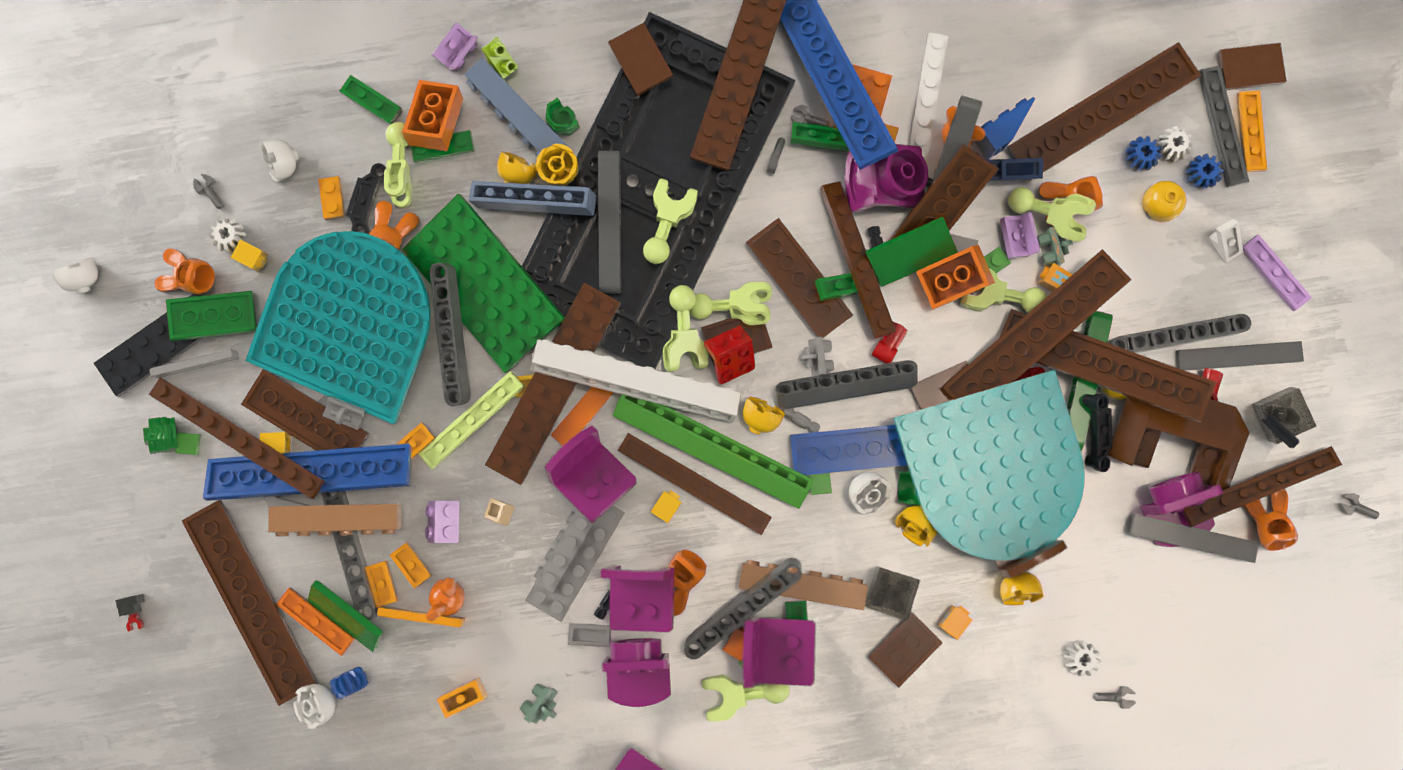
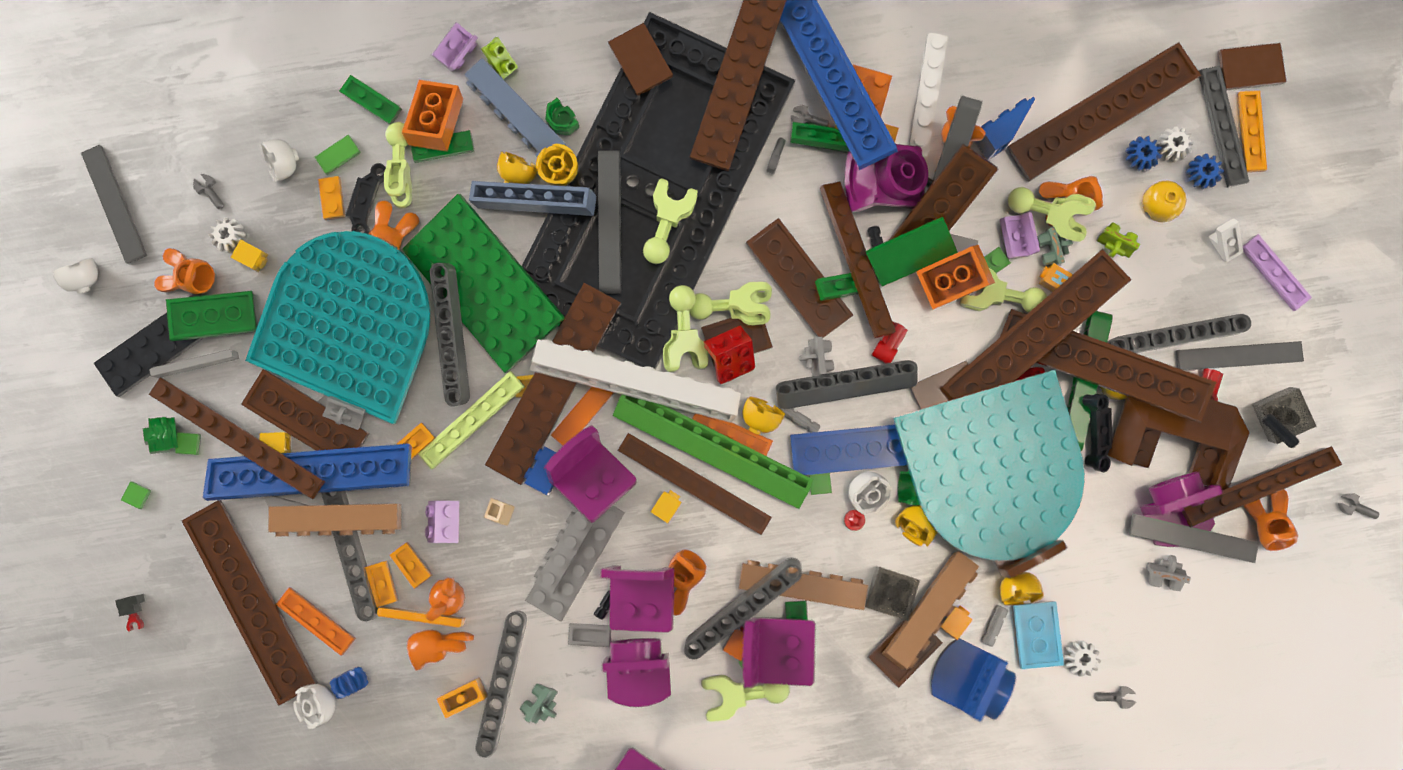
(113, 204): none -> dark grey tile
(135, 495): none -> bright green tile
(337, 154): none -> bright green tile
(344, 615): green tile -> none
(433, 646): none -> orange piece
(496, 692): none -> dark grey beam
(537, 476): none -> blue brick
(744, 436): none -> orange tile
(854, 520): none -> tile
(931, 610): none -> medium nougat brick
(972, 680): none -> blue piece
(995, 626): none -> light grey axle
(1018, 168): dark blue slope -> none
(1038, 635): none -> medium azure plate
(1117, 242): none -> lime hips
(1170, 570): none -> light grey hips

